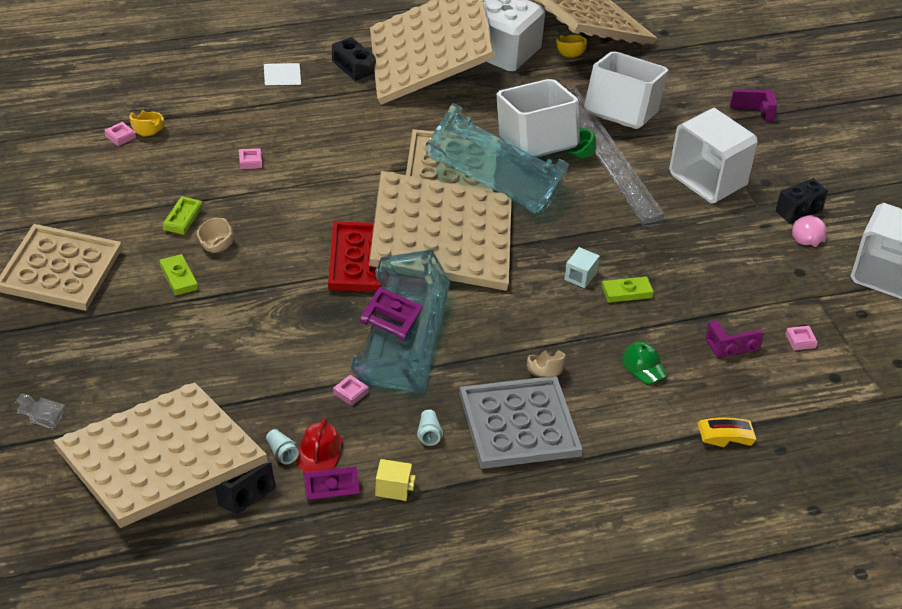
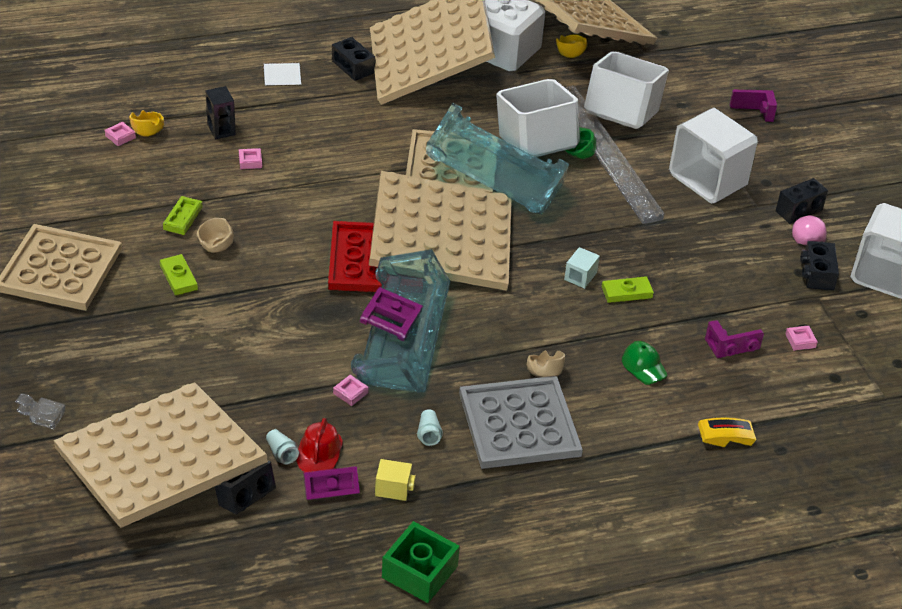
(220, 112): none -> black brick
(420, 561): none -> green brick
(820, 265): none -> black brick

